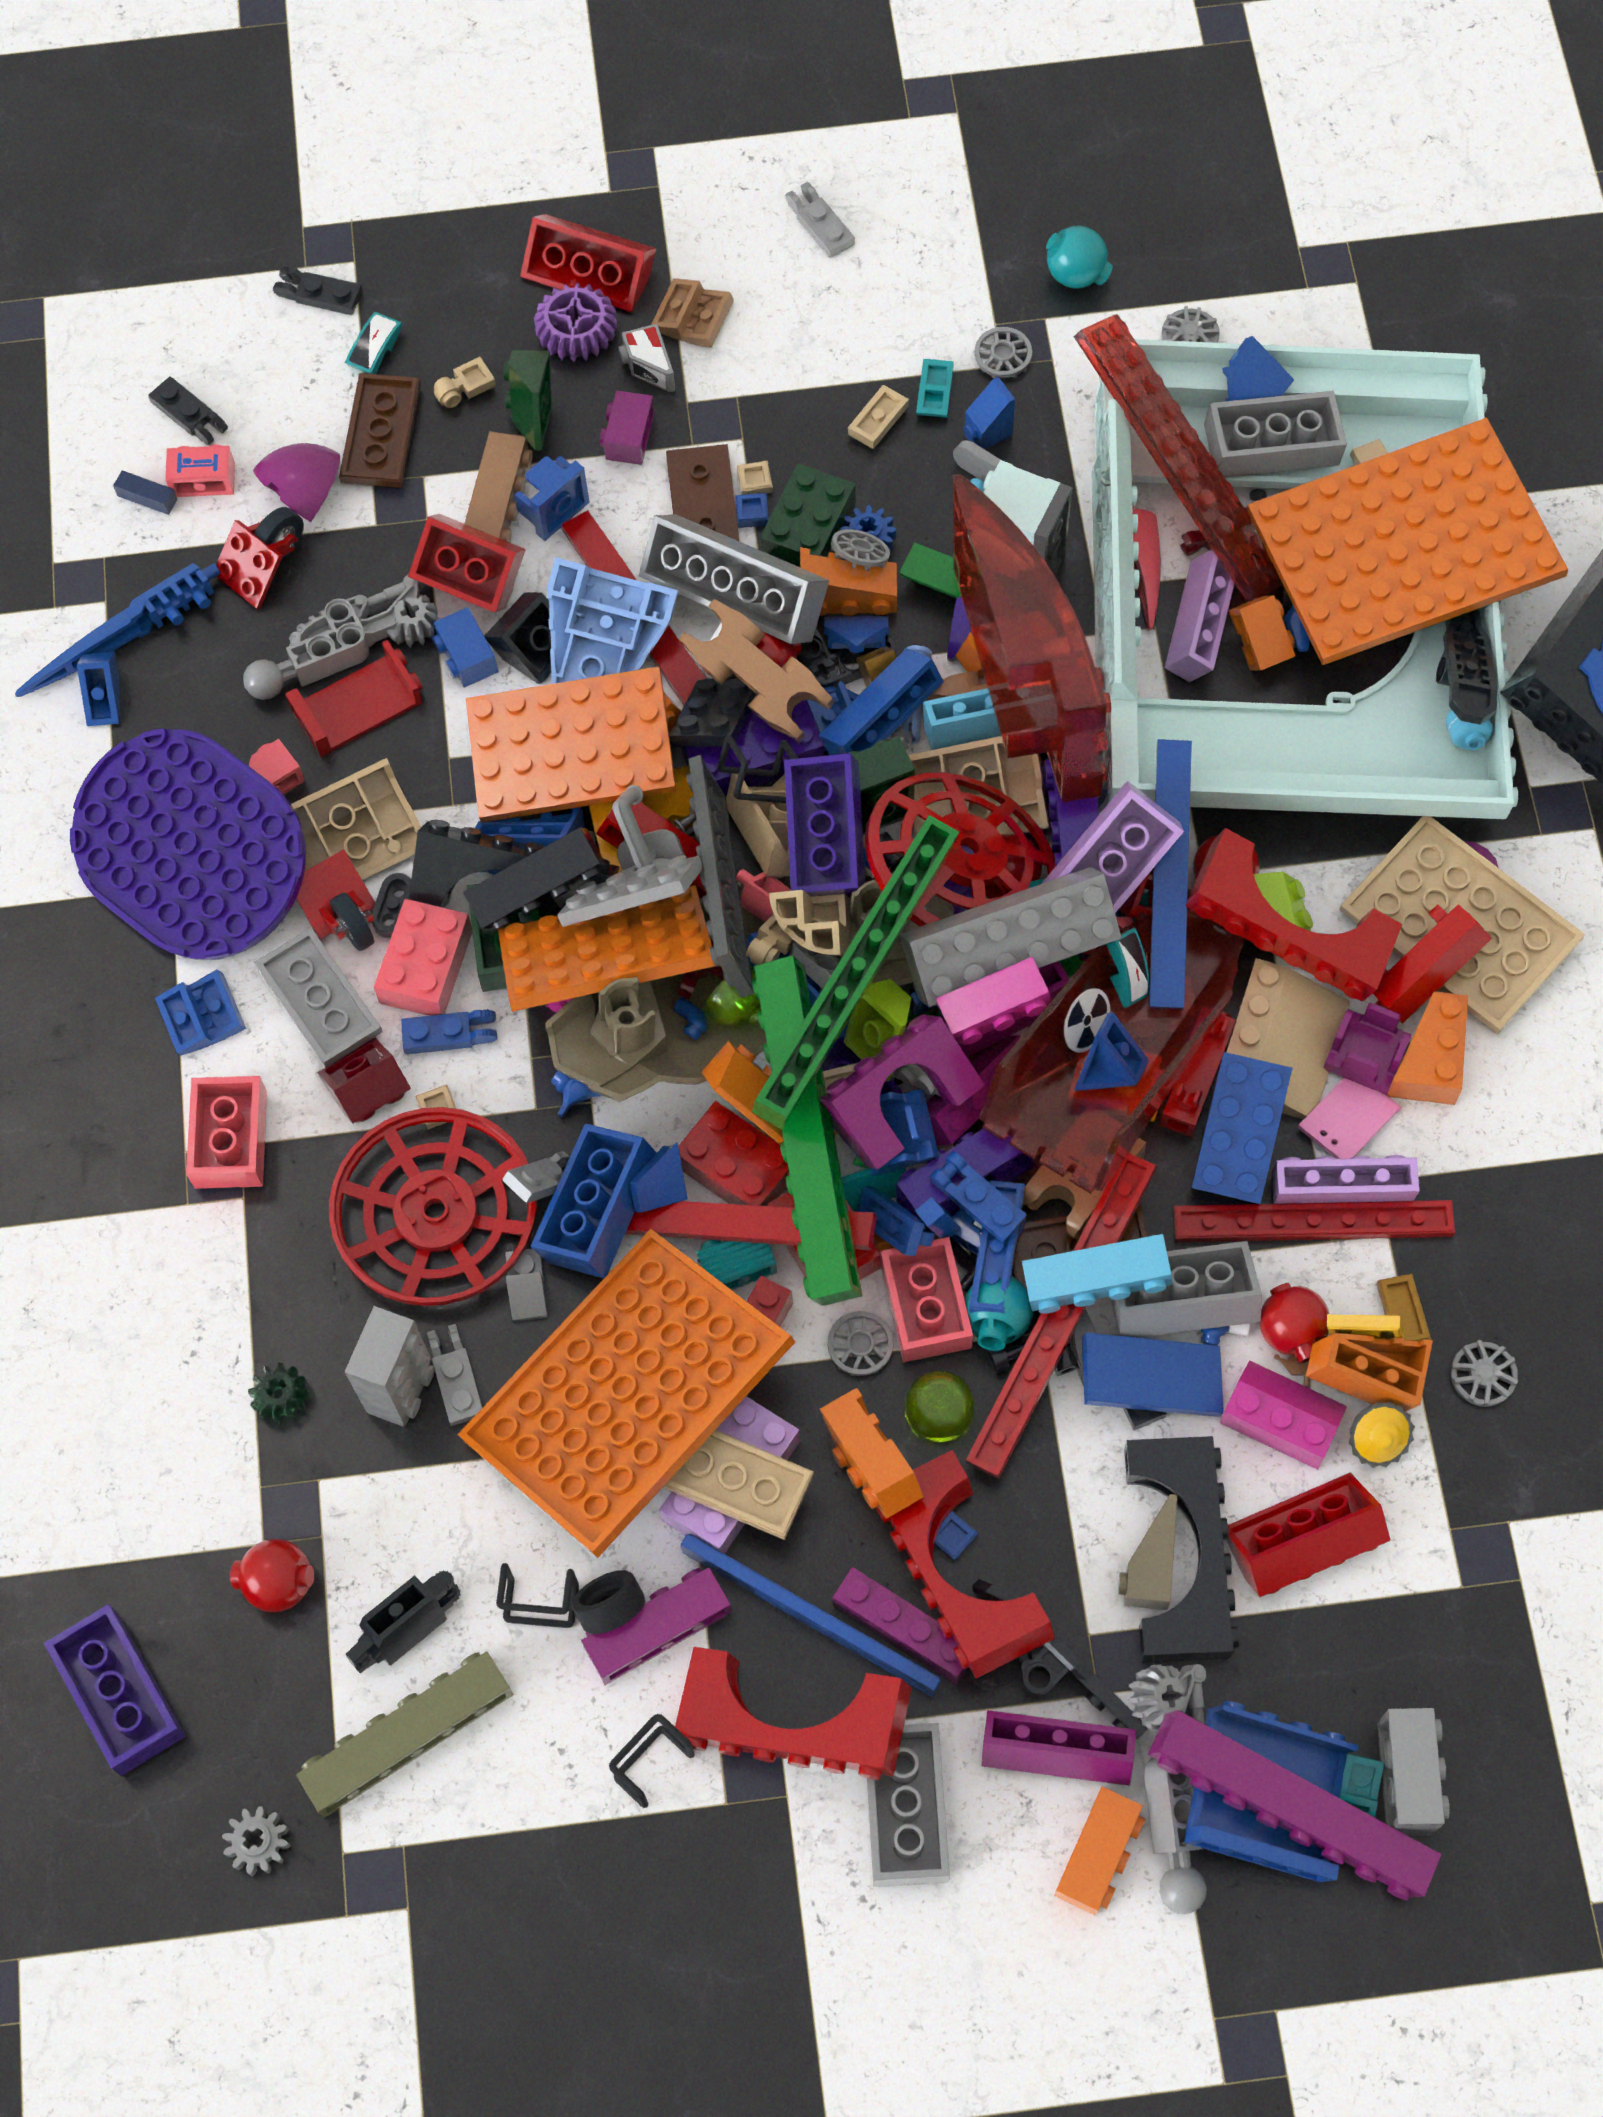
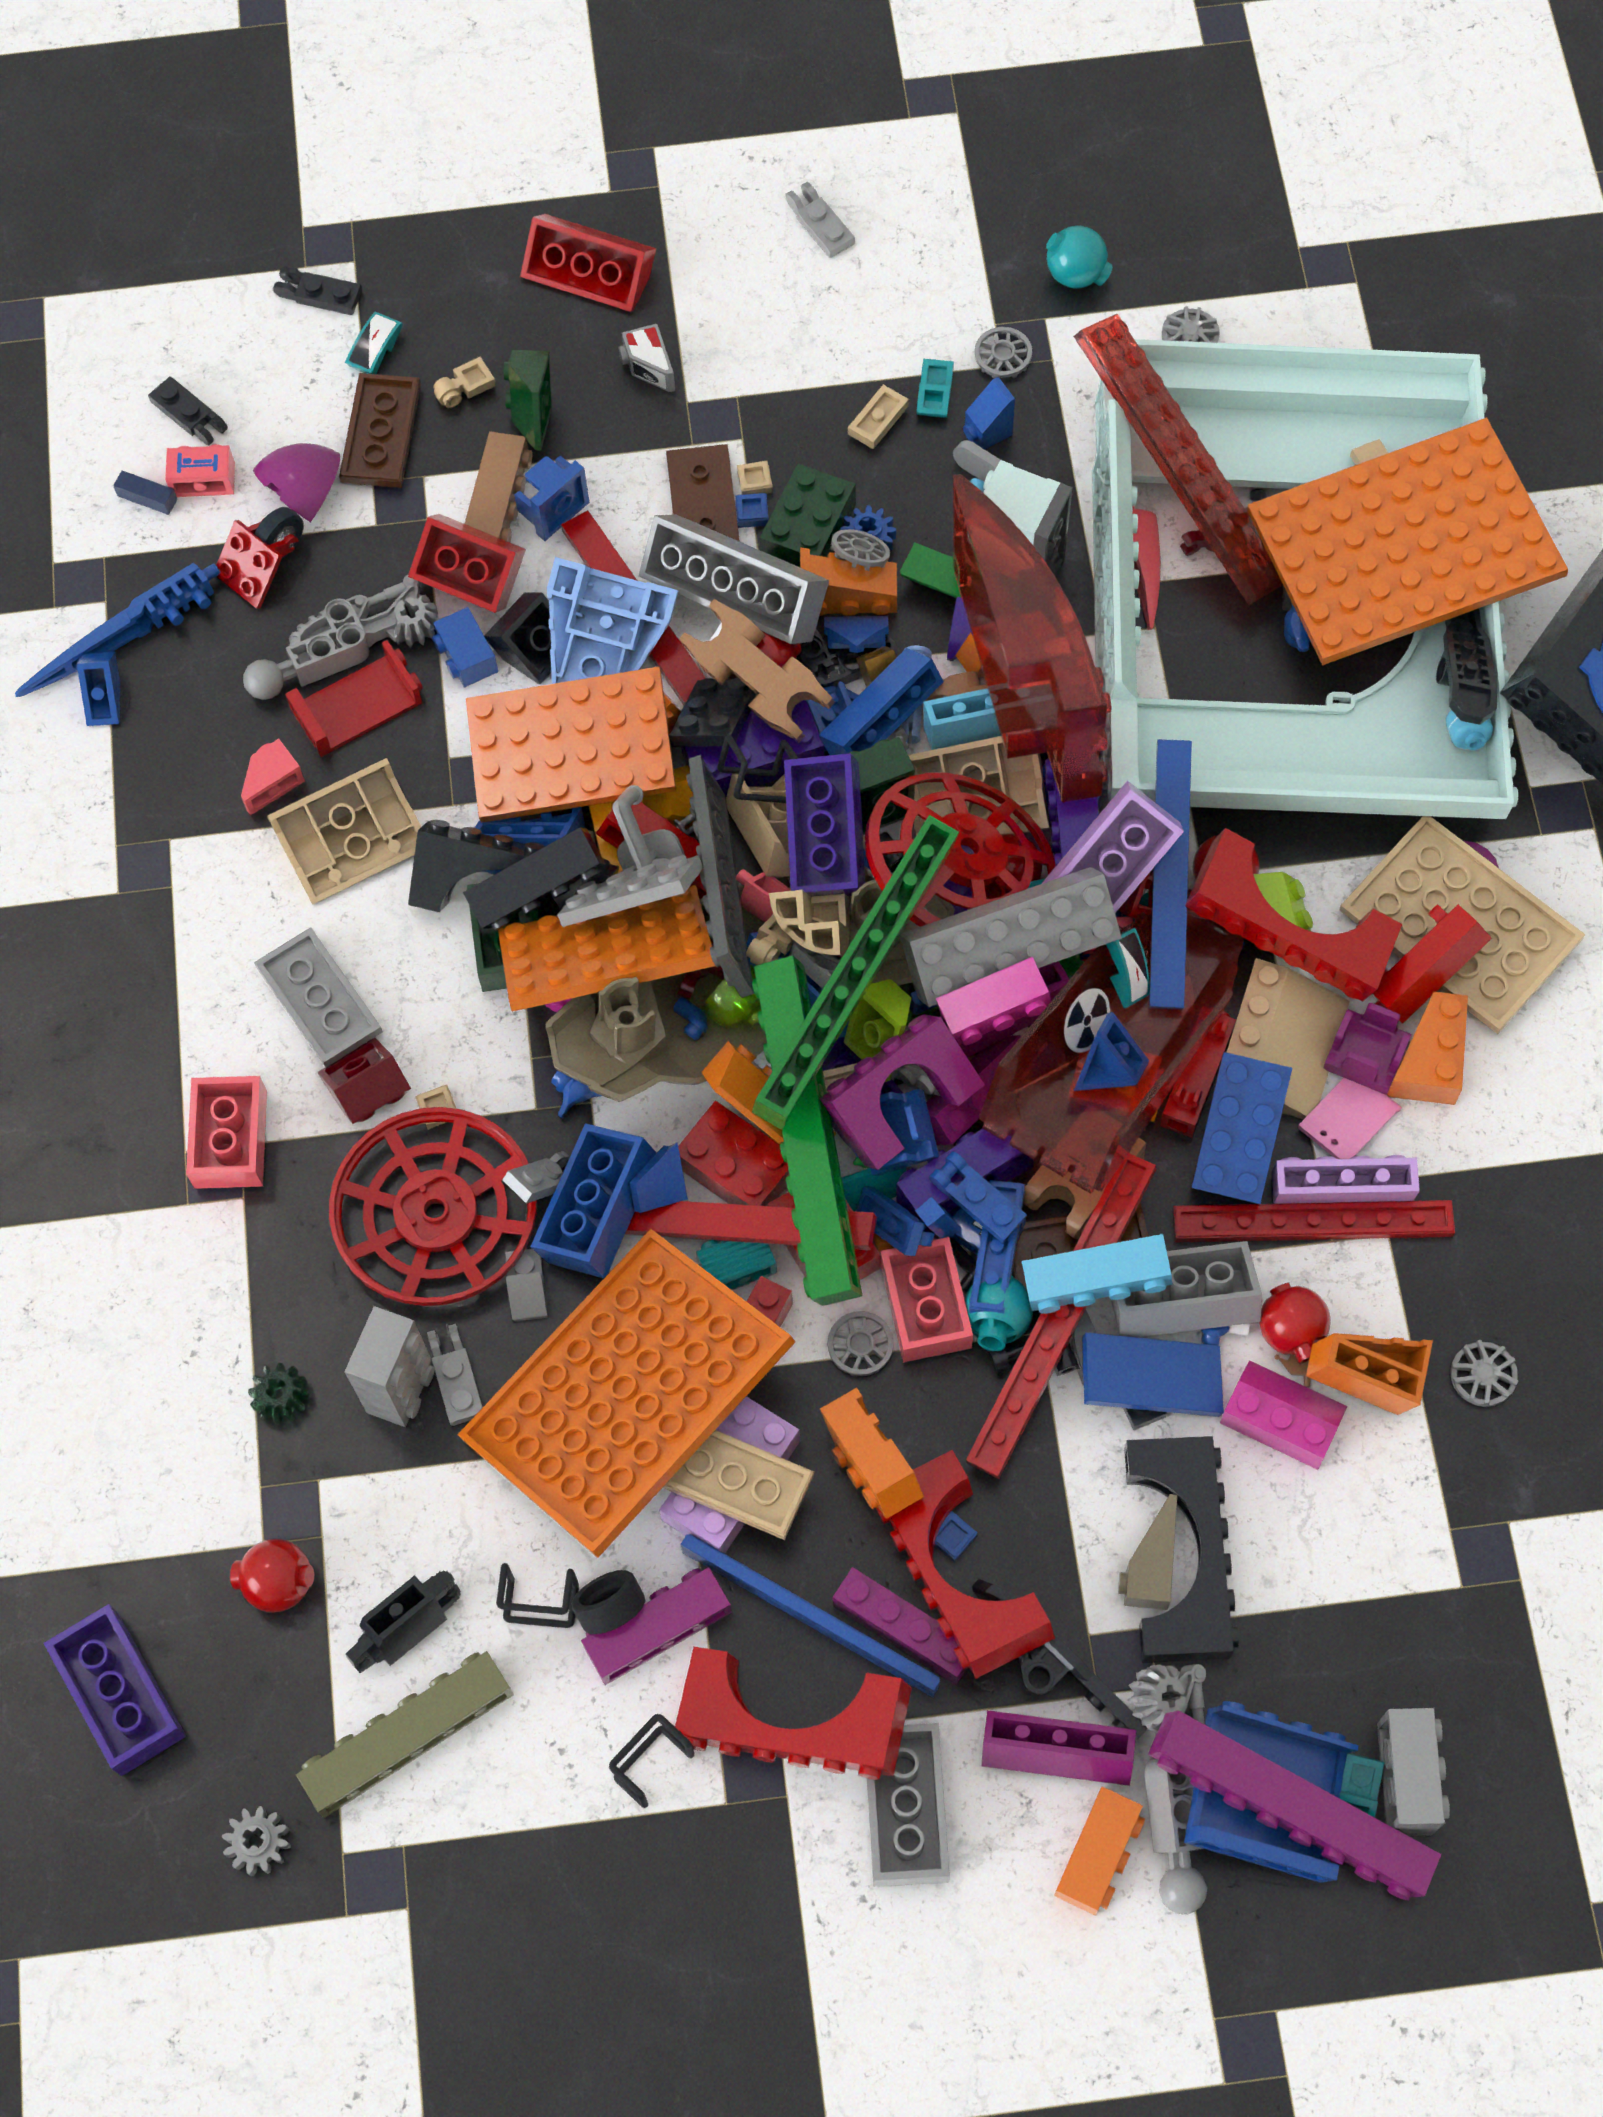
(188, 844): dark purple tile -> none
(200, 1013): blue slope -> none
(337, 901): red plate -> none
(389, 906): black plate -> none
(423, 958): coral brick -> none
(446, 1031): blue hinge -> none
(560, 312): medium lavender gear -> none
(627, 427): magenta brick -> none
(692, 312): medium nougat slope -> none
(939, 1407): clear neon green cylinder -> none
(1200, 618): lavender brick -> none
(1255, 373): blue slope -> none
(1263, 632): orange brick -> none
(1275, 433): light grey brick -> none
(1307, 1534): red slope -> none
(1371, 1325): yellow tile -> none
(1381, 1434): yellow piece -> none
(1401, 1299): pearl gold tile -> none

